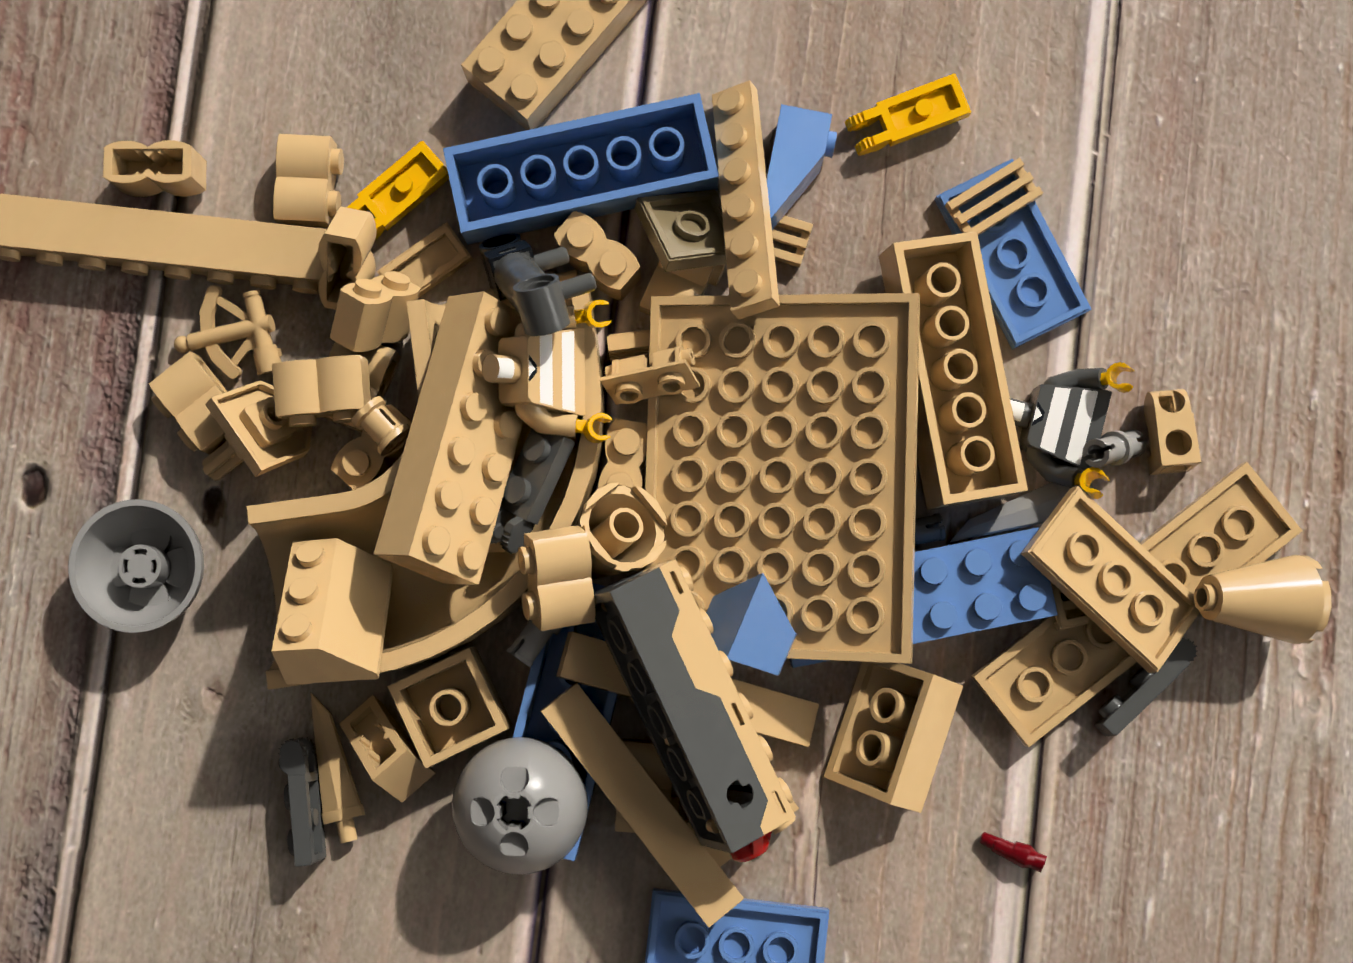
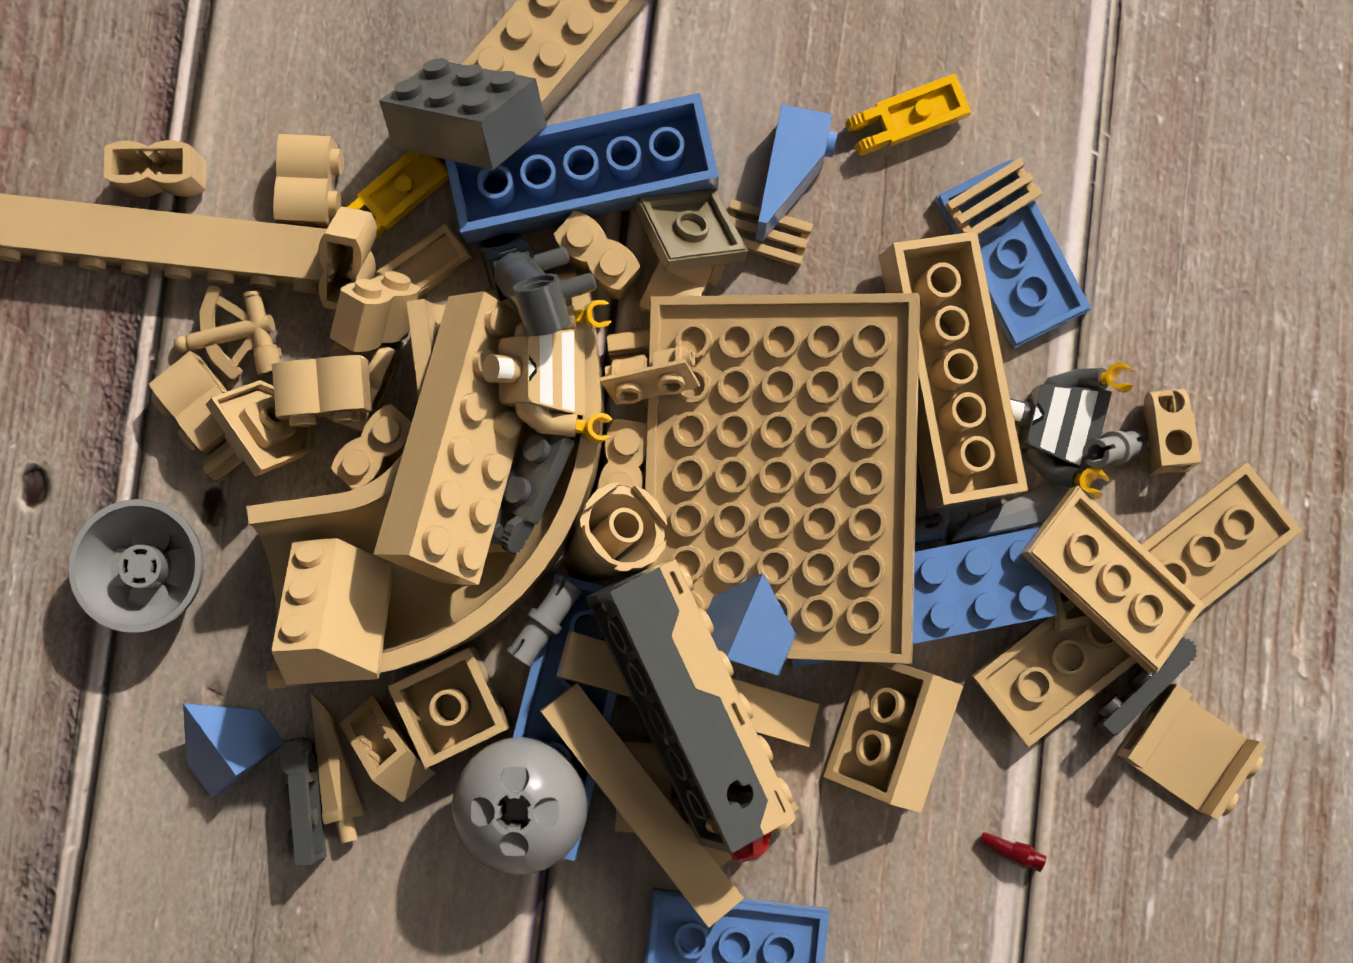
(226, 743): none -> medium blue slope
(381, 425): tan bush -> none
(463, 113): none -> dark grey brick
(558, 578): tan brick -> none
(744, 201): tan plate -> none
(1192, 753): none -> tan panel
(1269, 598): tan cone -> none

